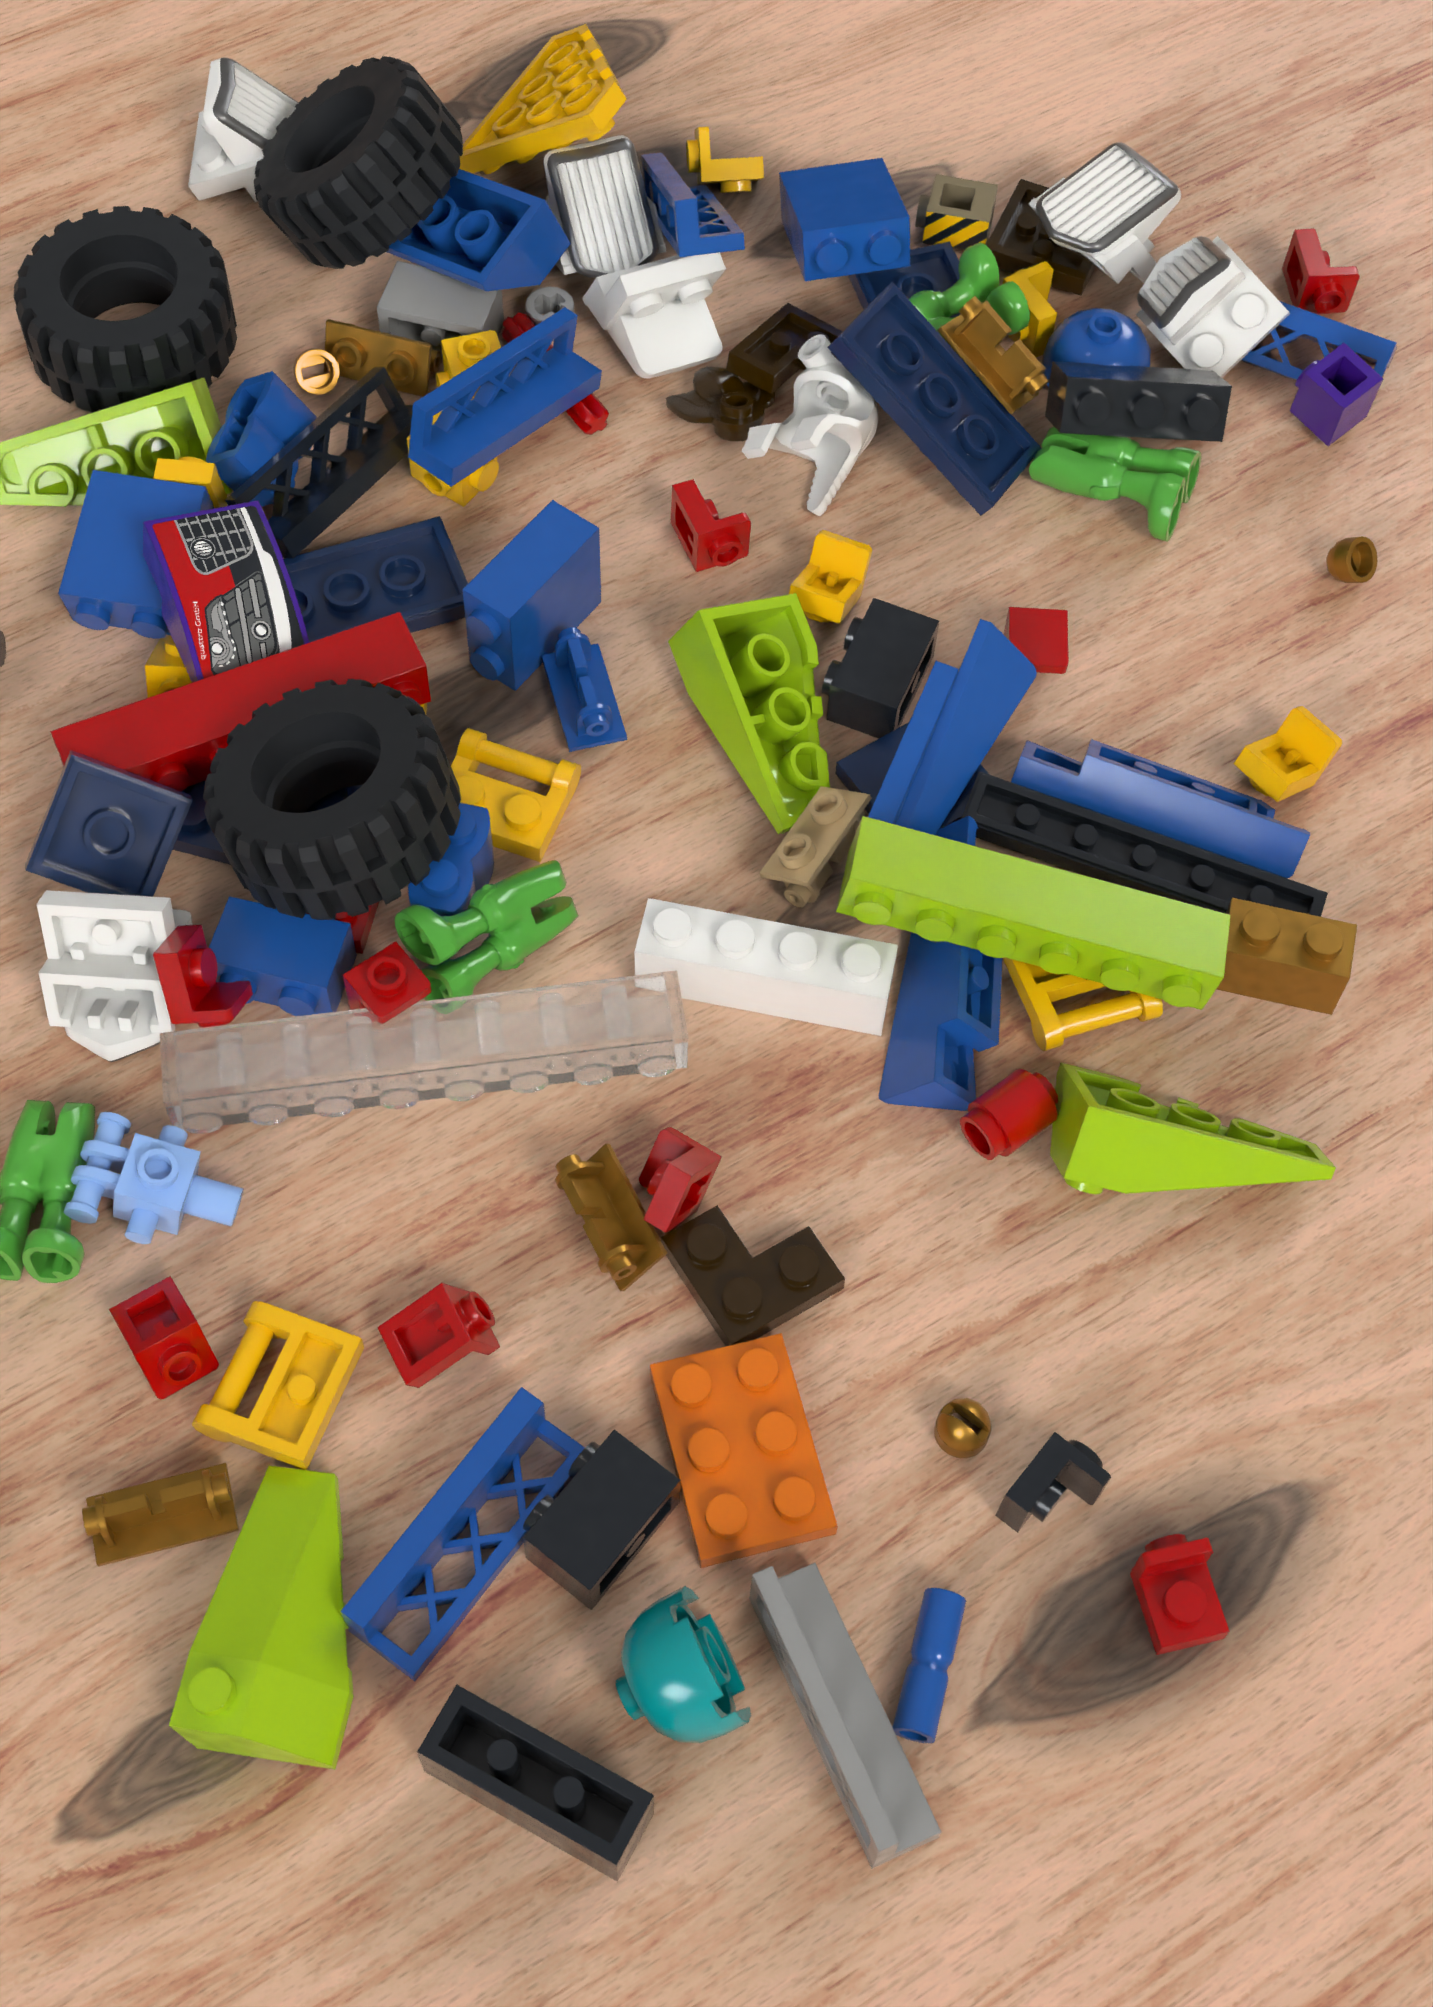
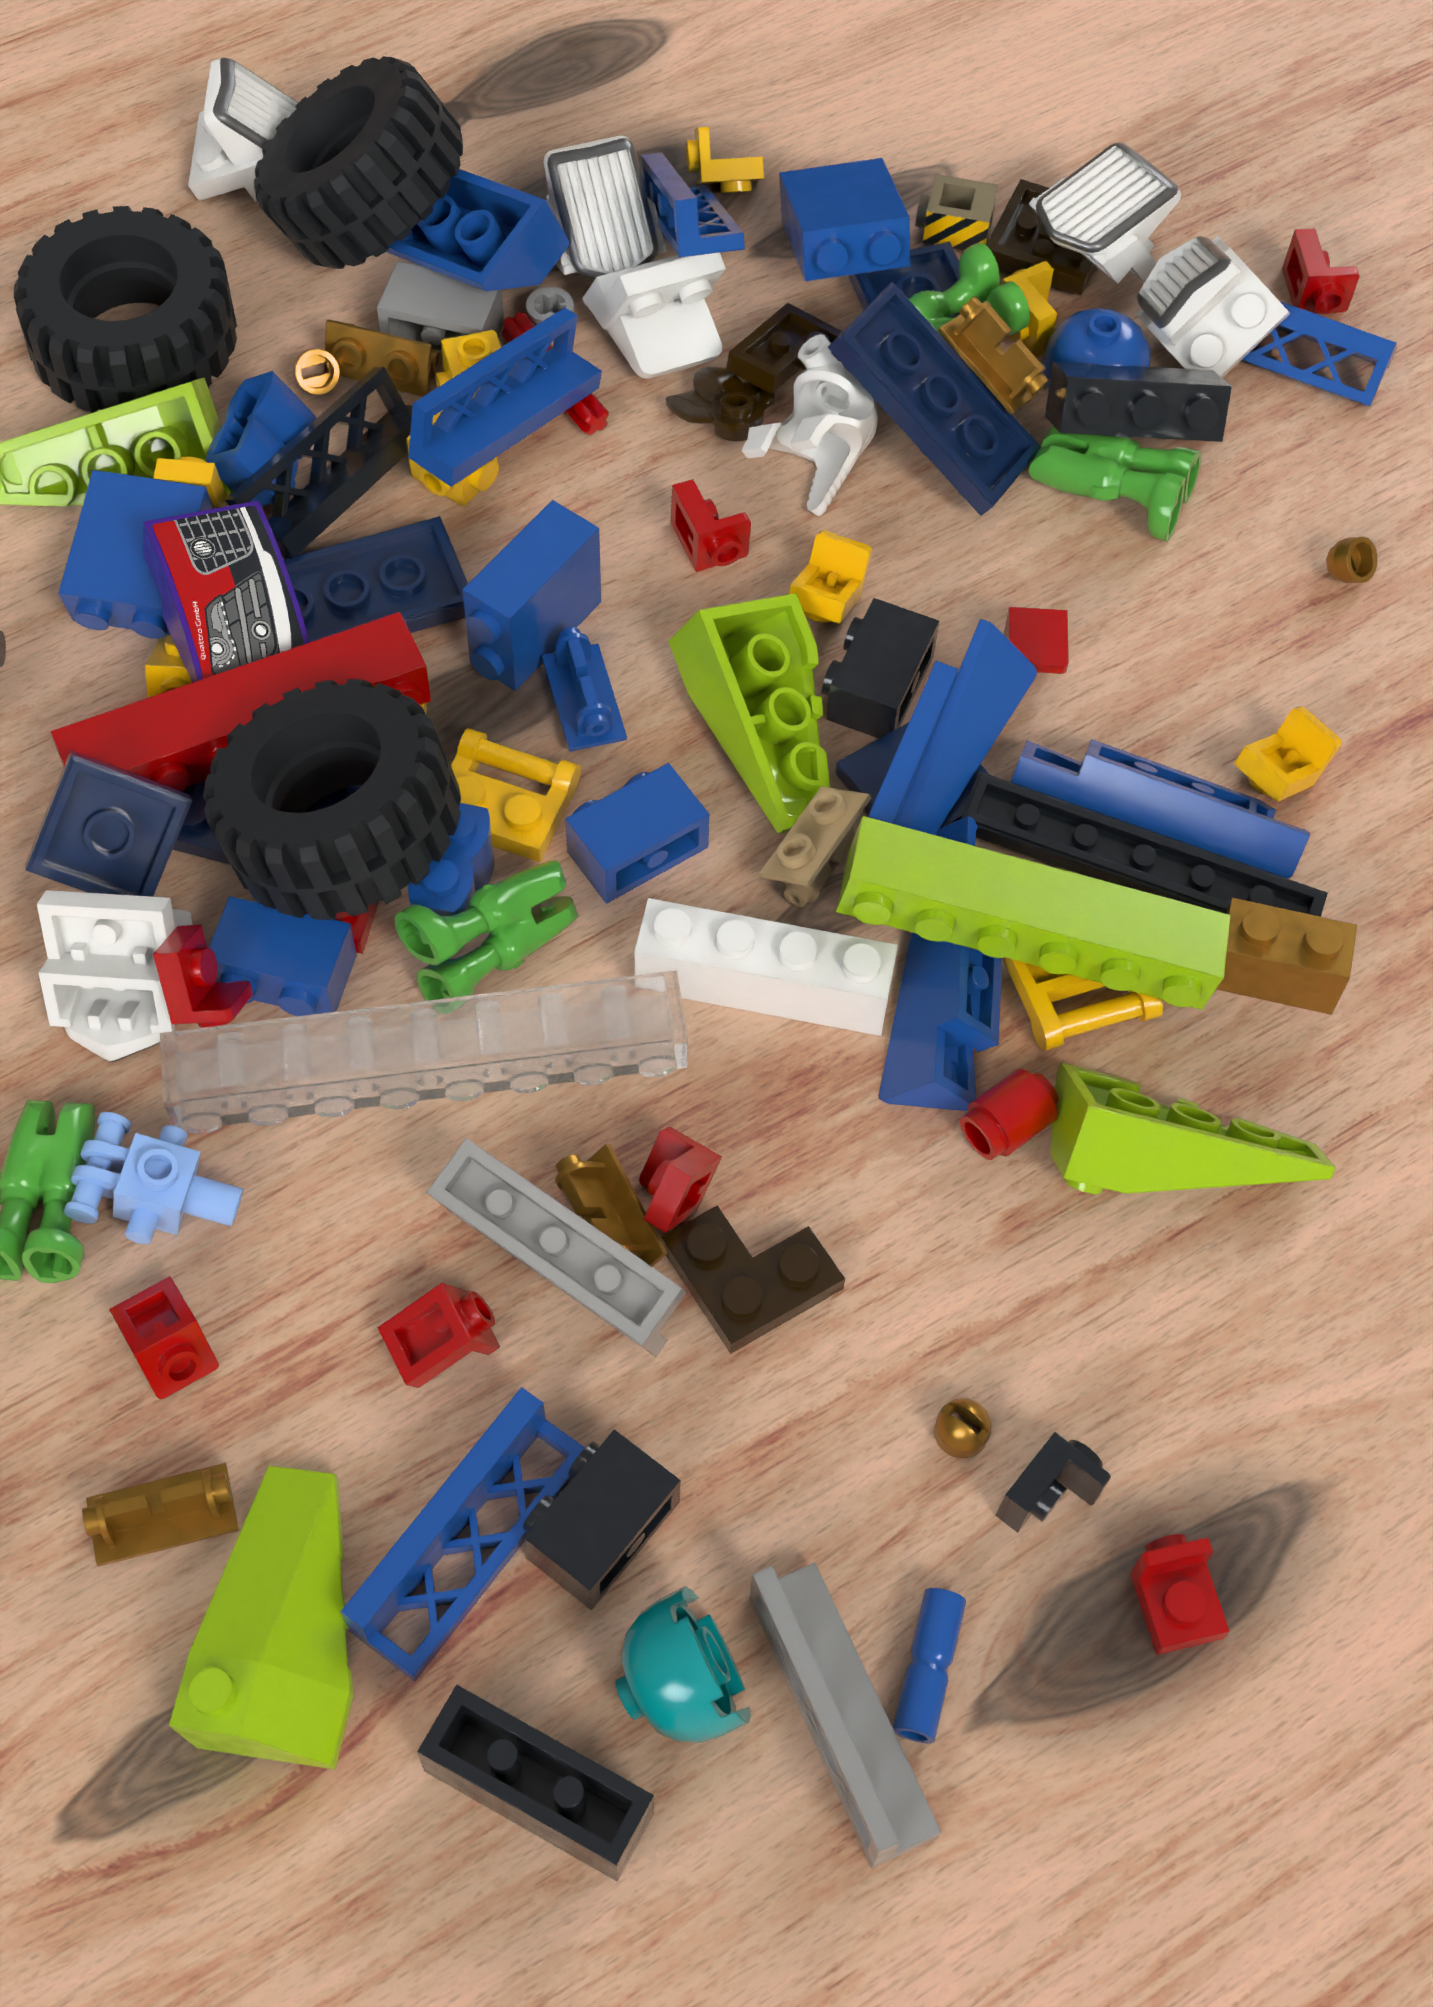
(297, 1394): yellow plate -> none
(386, 983): red bracket -> none
(555, 101): yellow plate -> none
(558, 1245): none -> light grey fence
(637, 832): none -> blue brick
(742, 1450): orange plate -> none
(1335, 393): dark purple brick -> none

